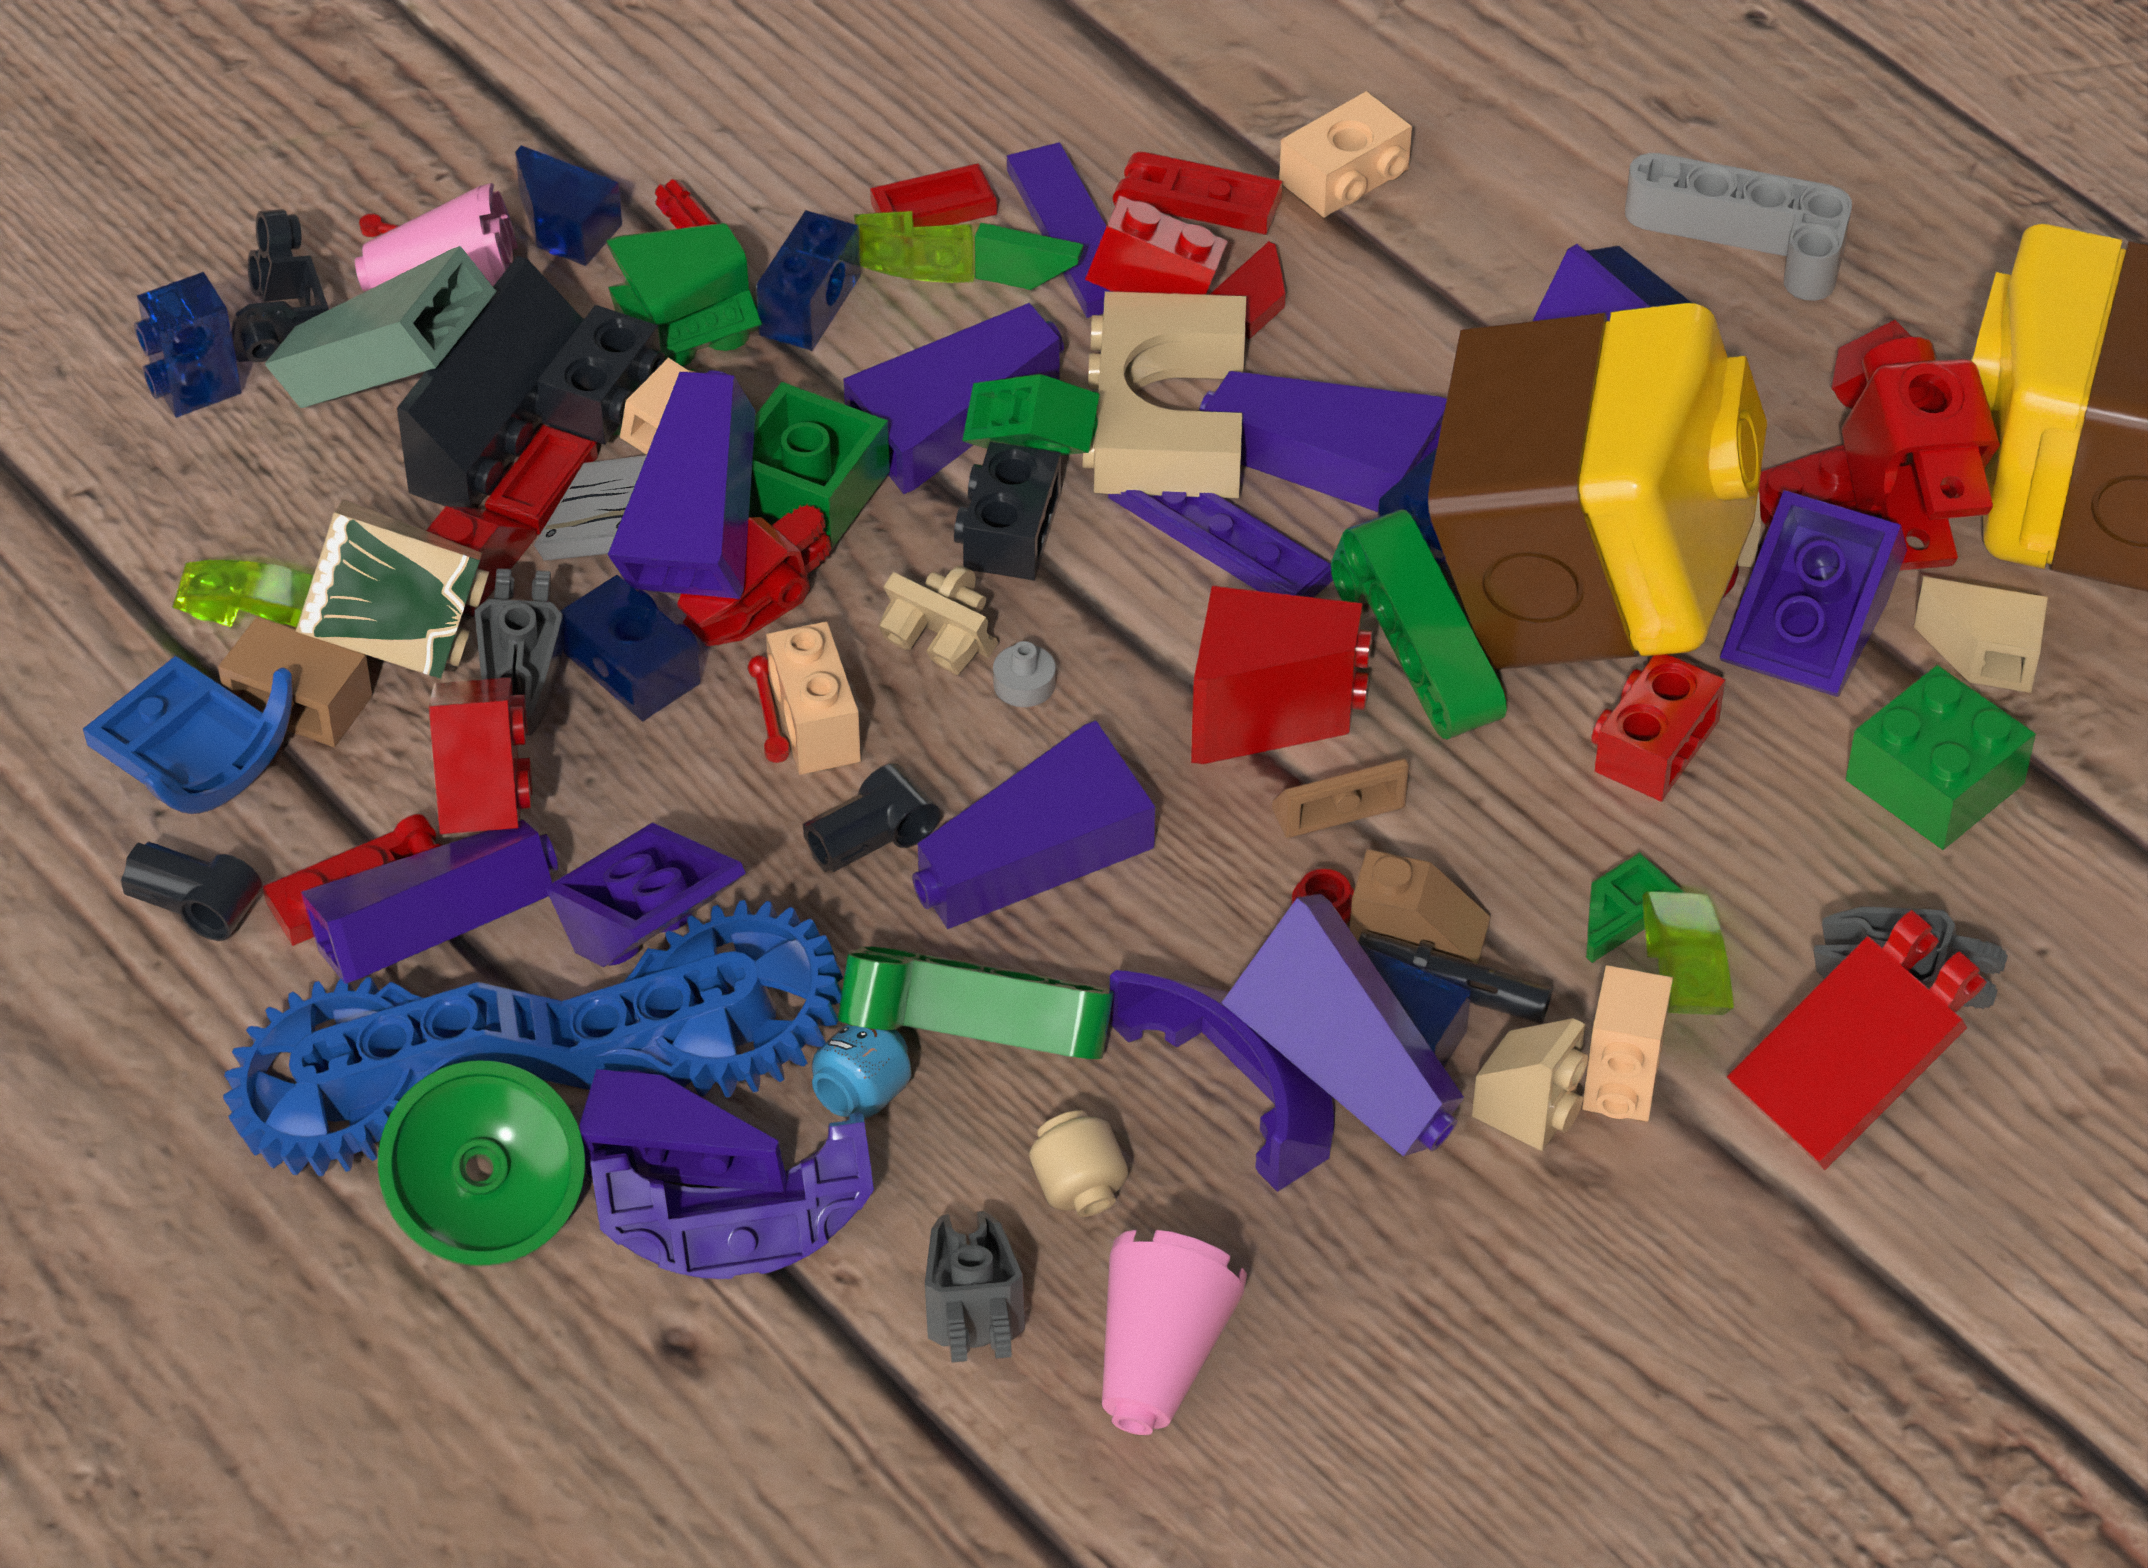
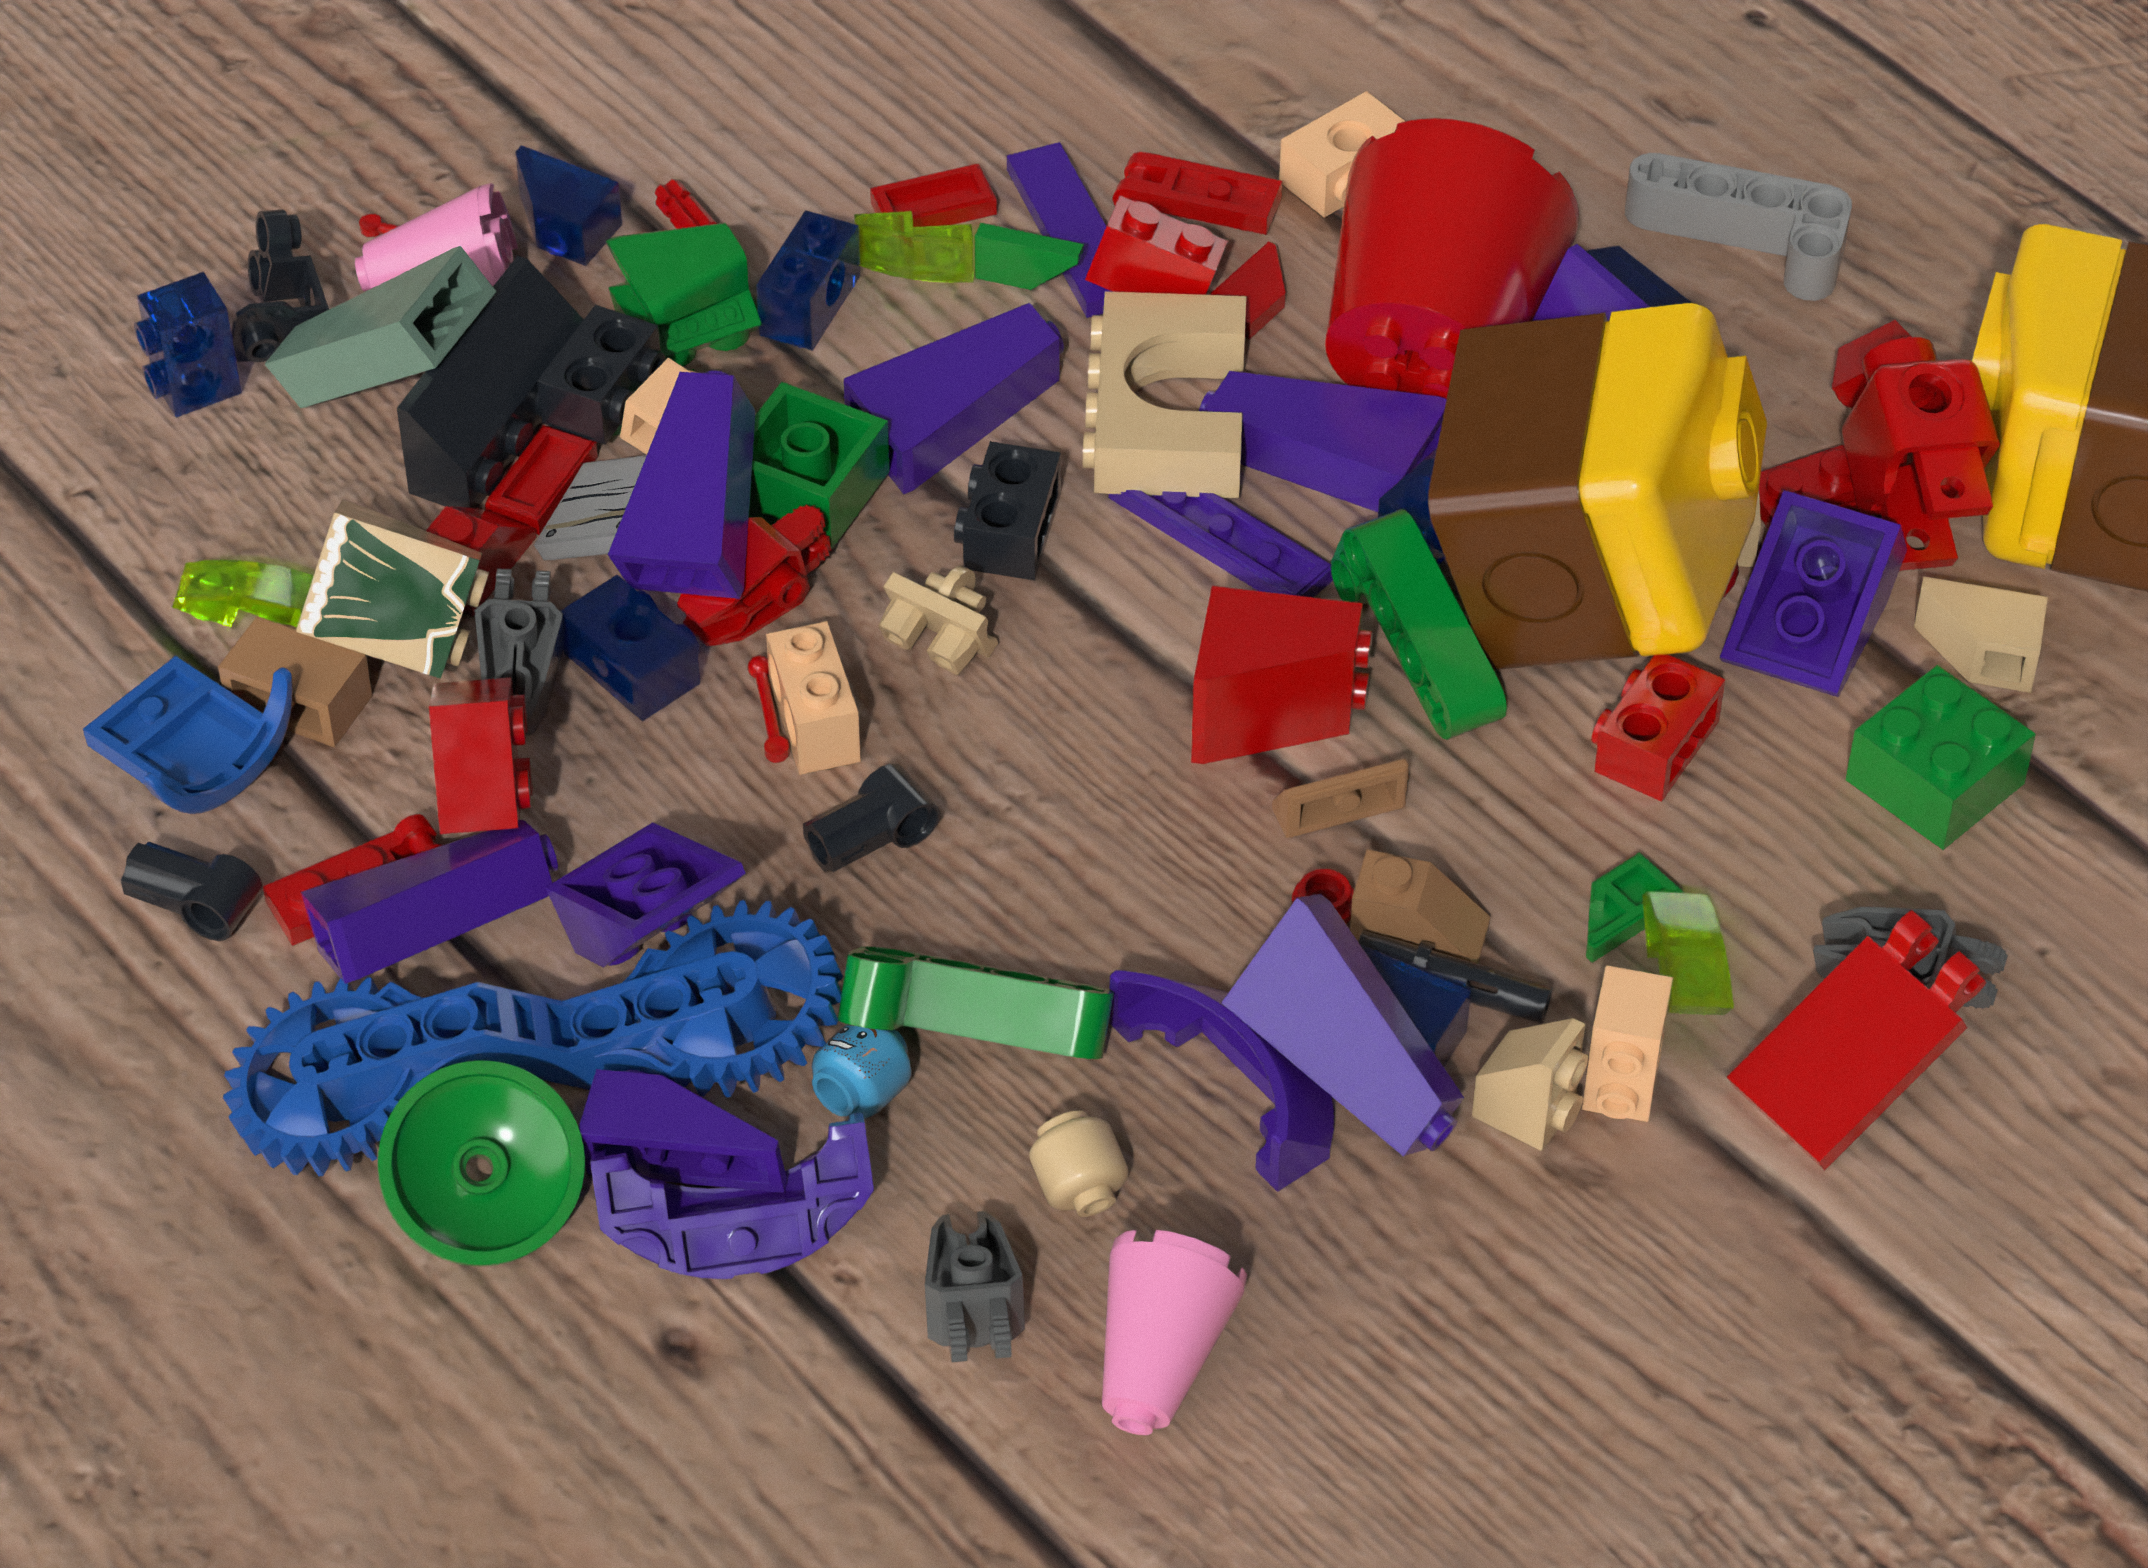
(1024, 675): light grey tile -> none
(1032, 414): green brick -> none
(1037, 831): dark purple slope -> none
(1439, 238): none -> red cone

